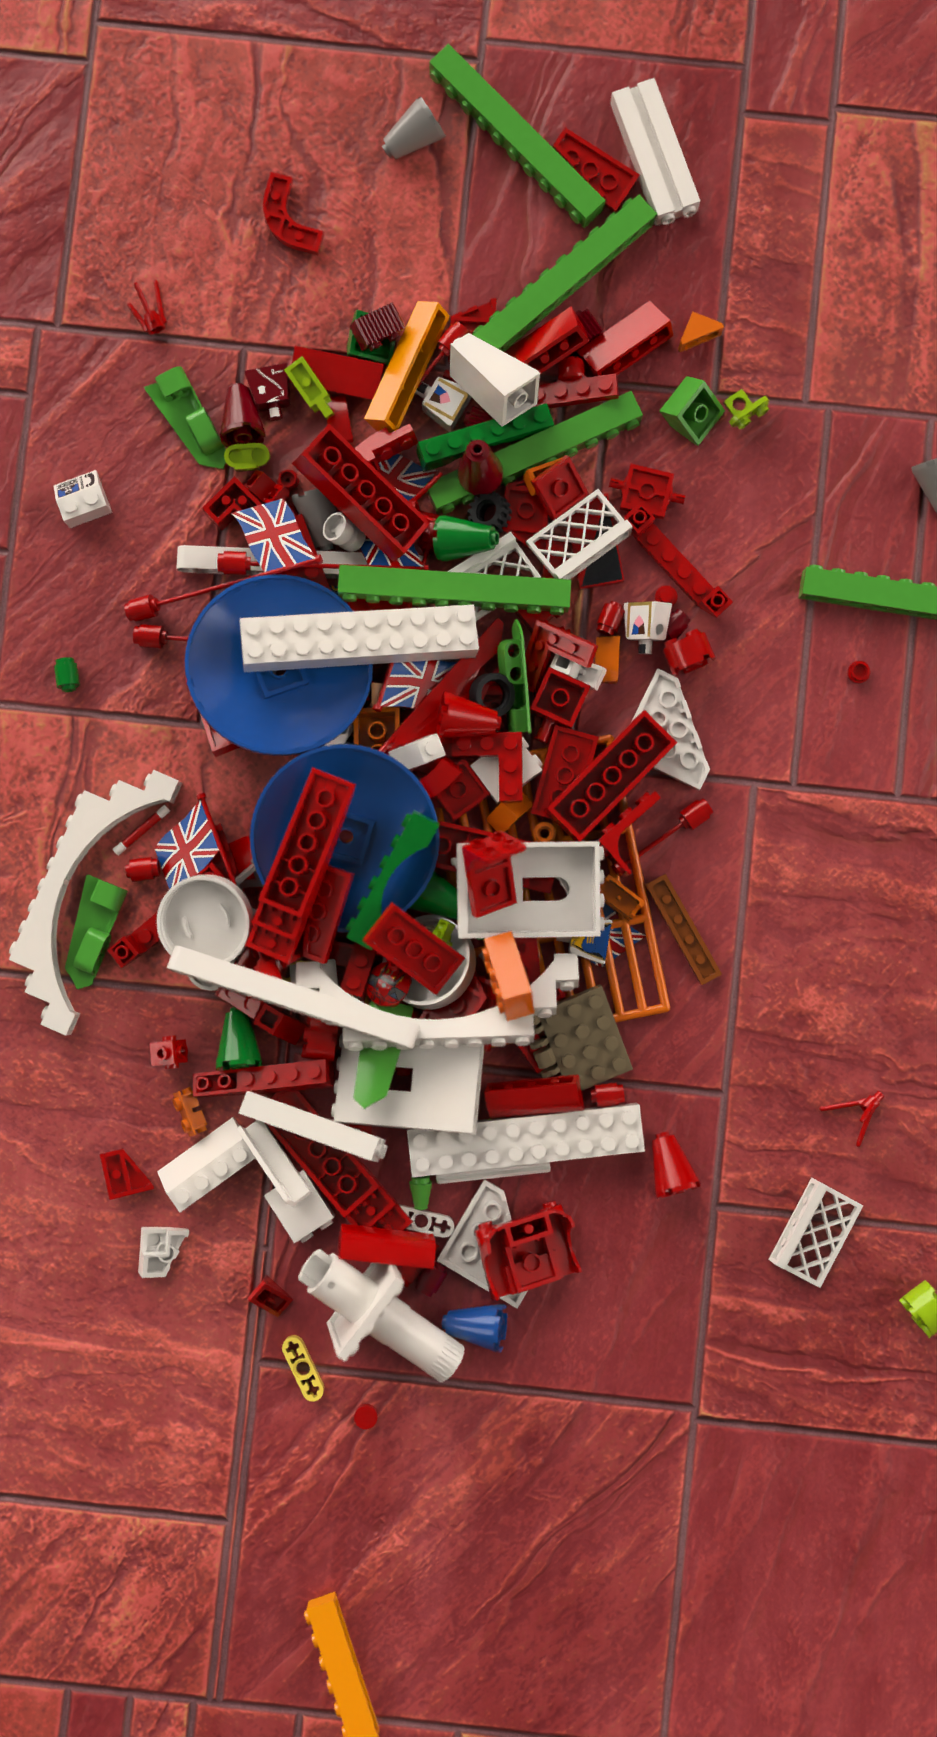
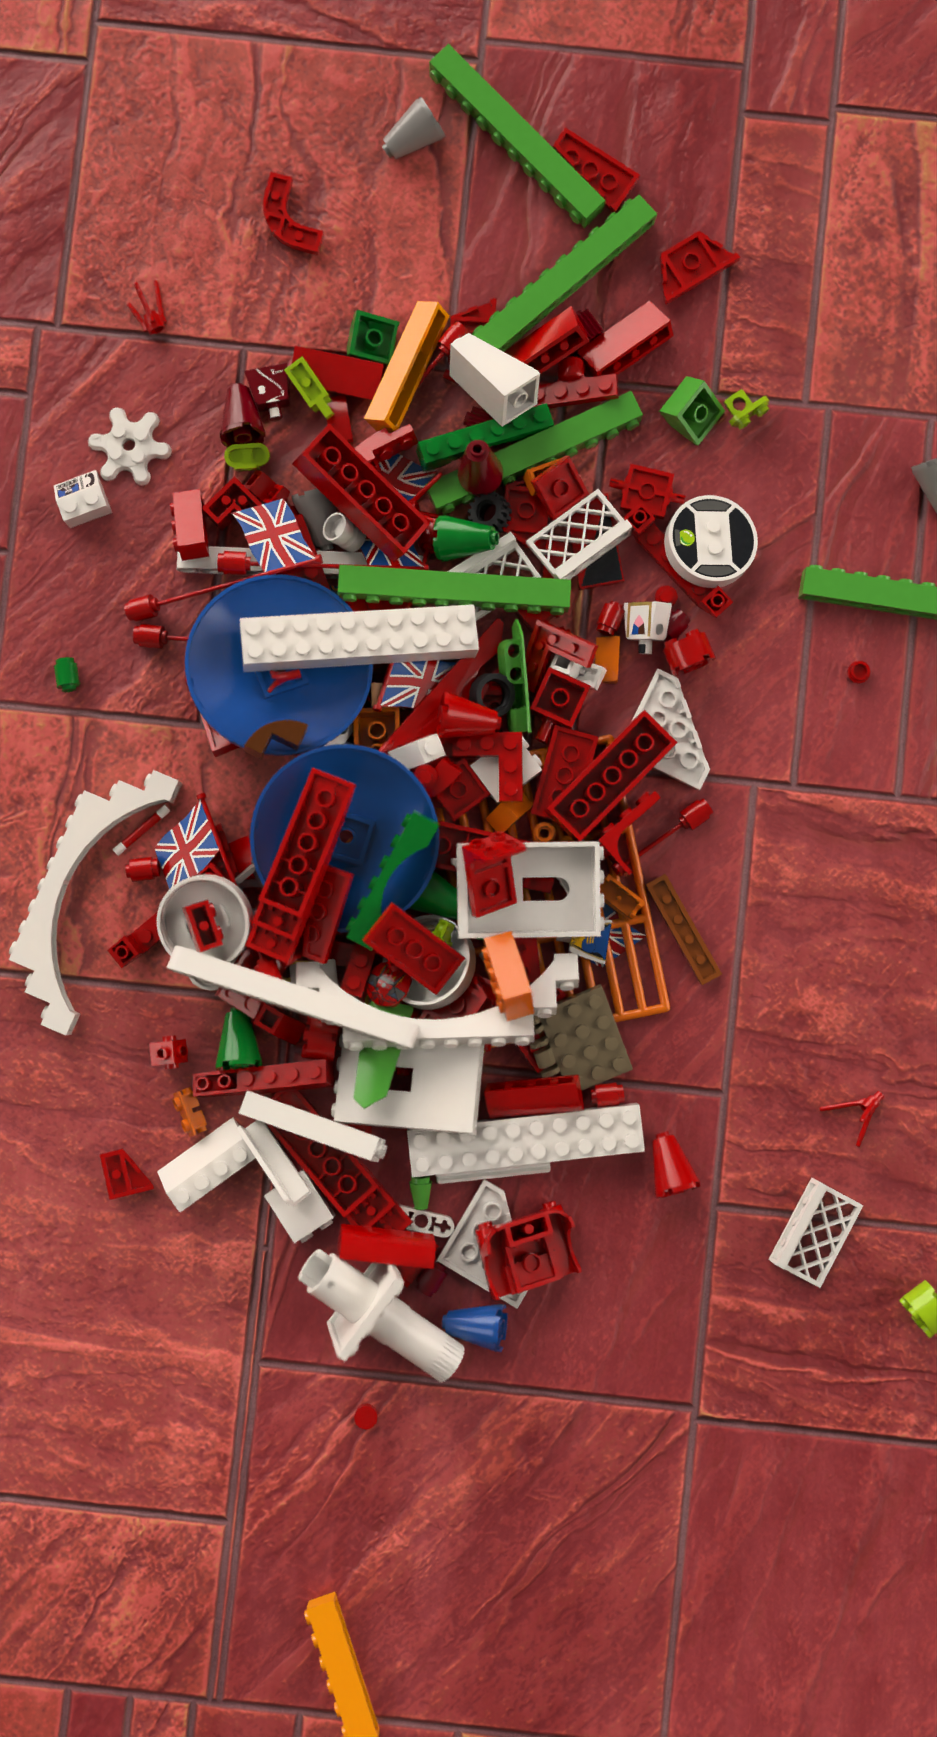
(92, 929): bright green panel -> none
(136, 459): none -> white plate
(158, 1249): white slope -> none
(188, 418): bright green panel -> none
(189, 525): none -> brick
(203, 925): none -> red brick
(270, 1297): red slope -> none
(282, 677): none -> red bar
(283, 731): none -> reddish brown brick
(288, 474): red plate -> none
(316, 1380): light yellow beam -> none
(377, 327): dark red brick -> none
(426, 775): none -> red plate
(443, 402): white torso -> none
(655, 151): white brick -> none
(692, 263): none -> red wing
(699, 330): orange slope -> none
(710, 541): none -> piece

